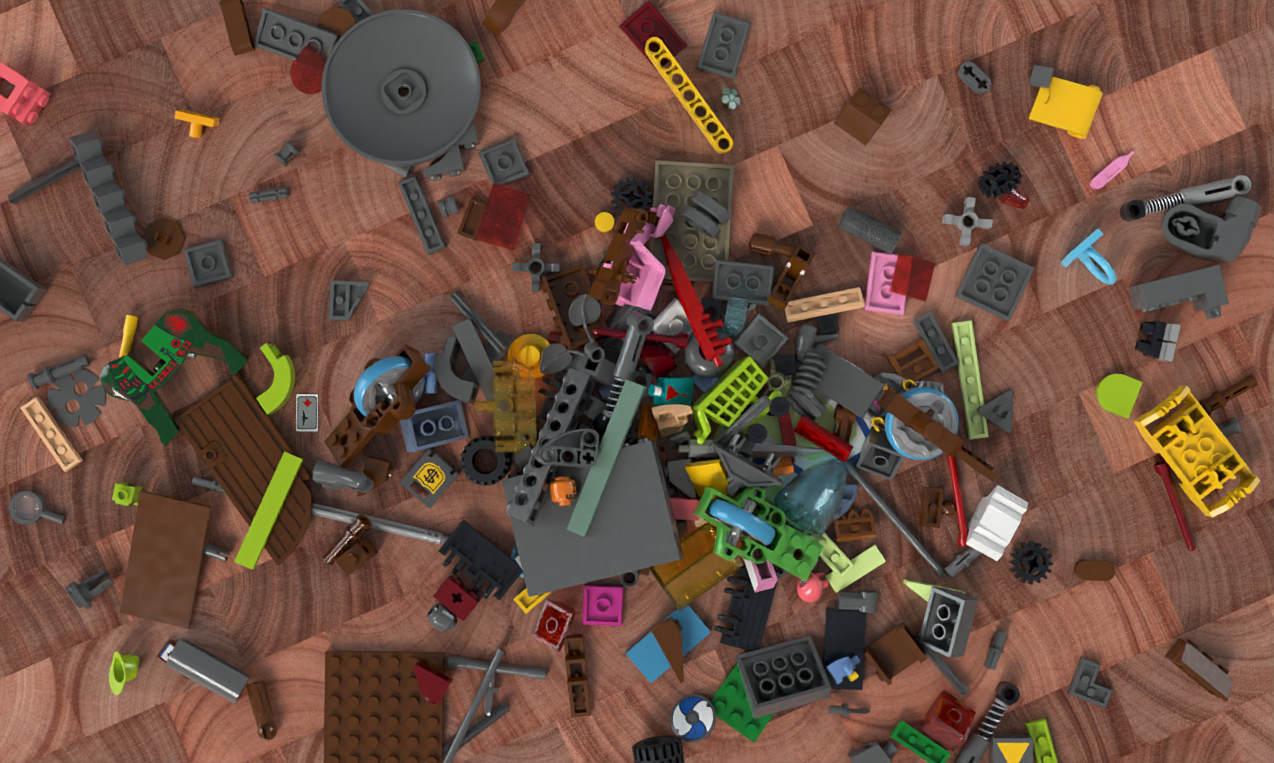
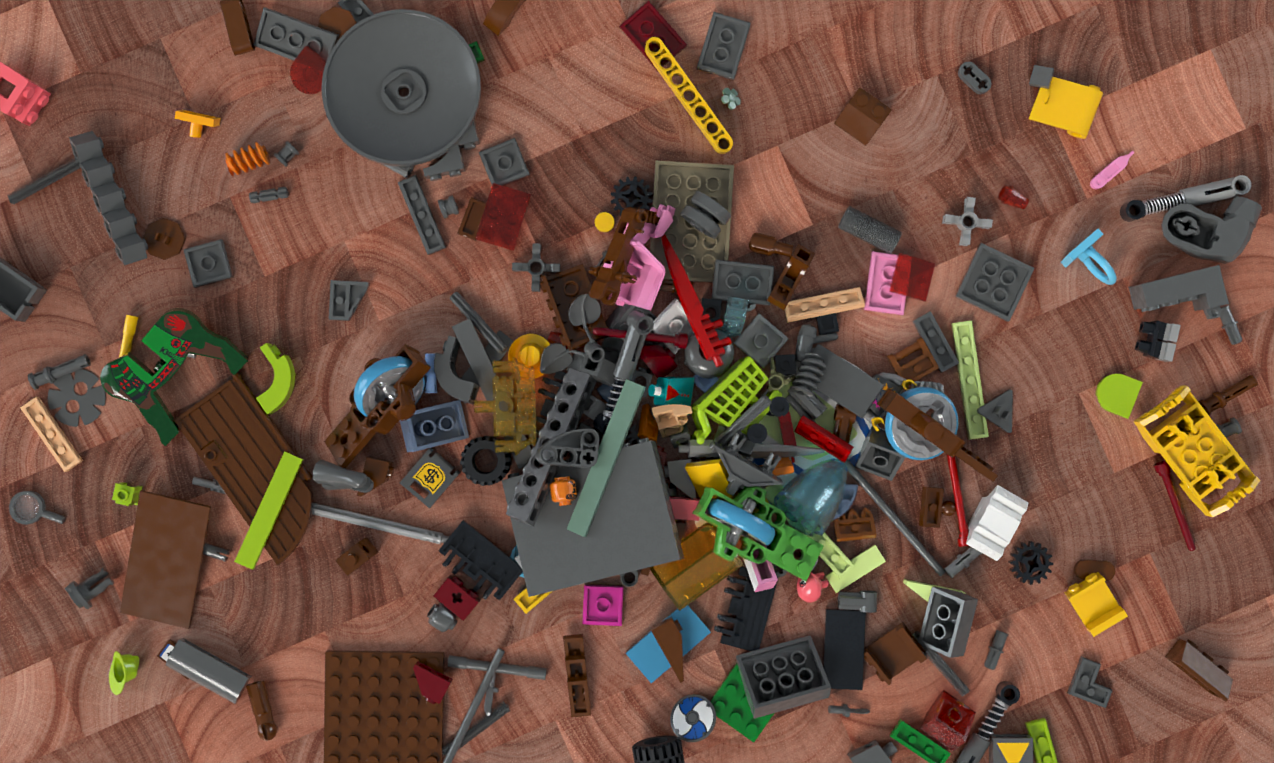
(247, 159): none -> orange piece
(306, 412): light grey sticker -> none
(352, 534): reddish brown pin -> none
(553, 624): clear red slope -> none
(843, 668): medium blue piece -> none
(999, 180): black gear -> none
(1095, 604): none -> yellow panel
(1230, 325): none -> dark grey axle

